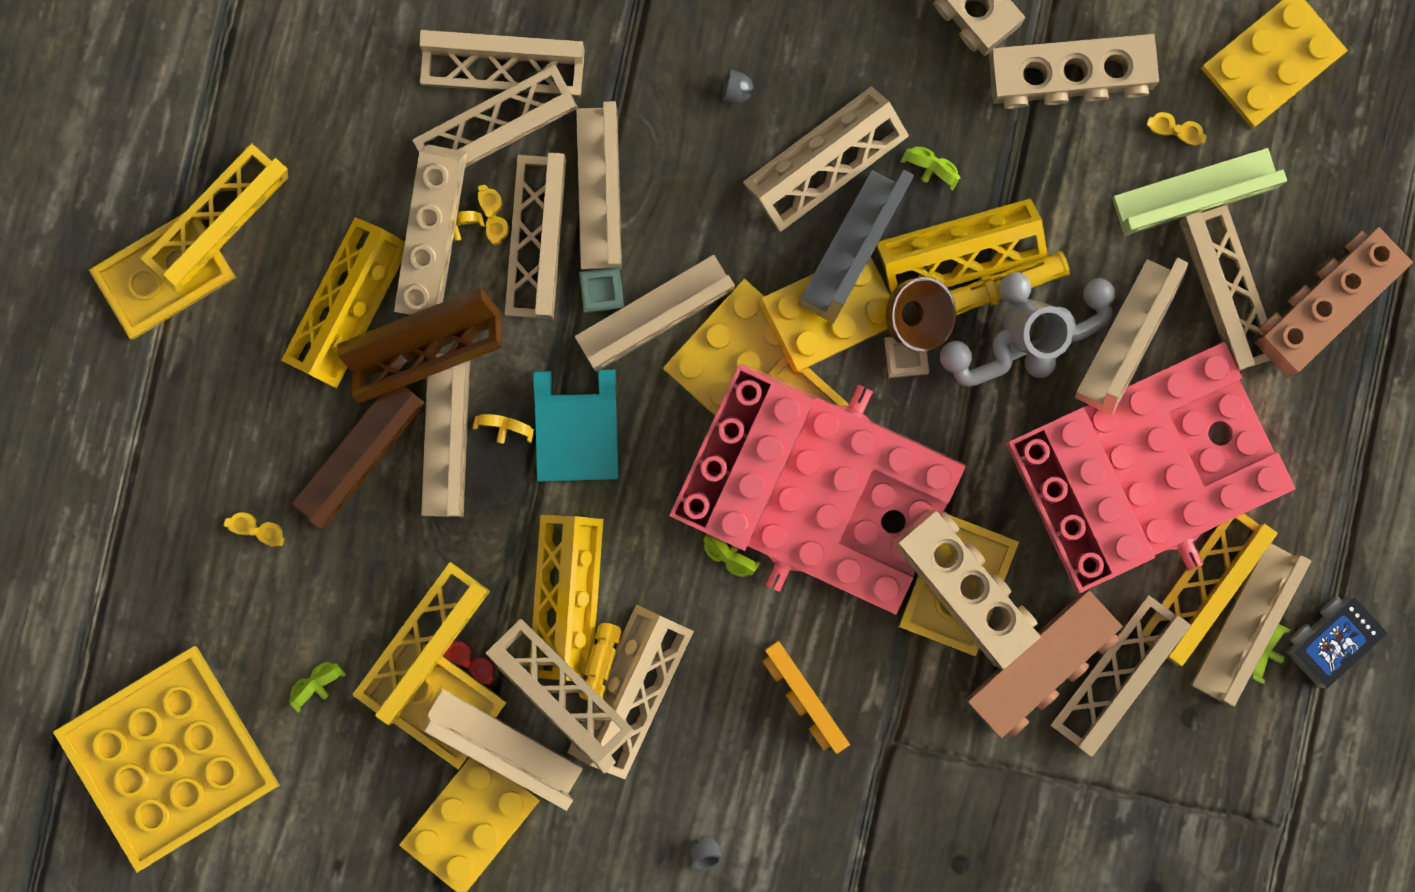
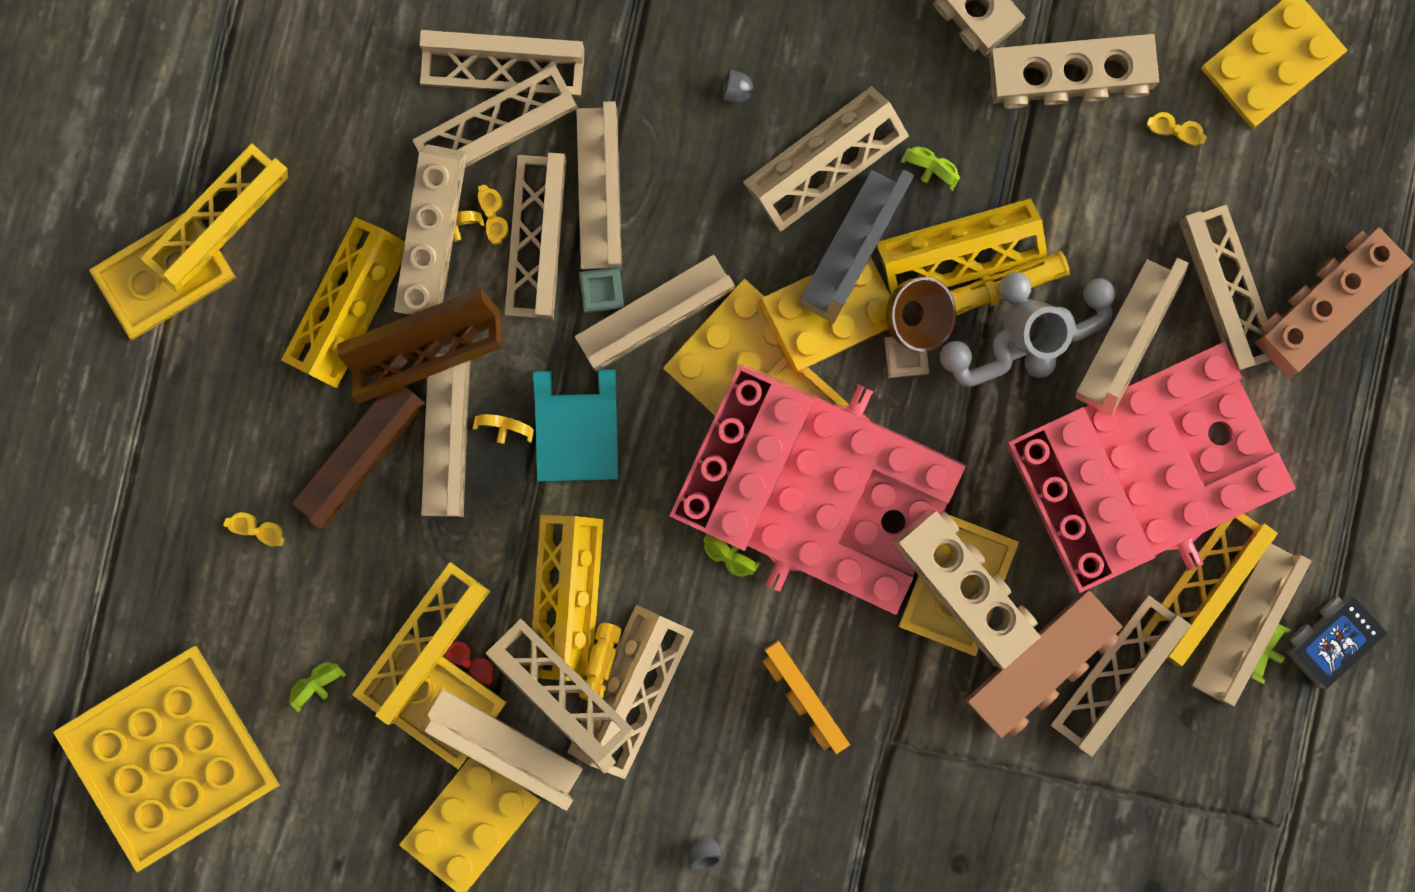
(1197, 191): yellowish green fence -> none

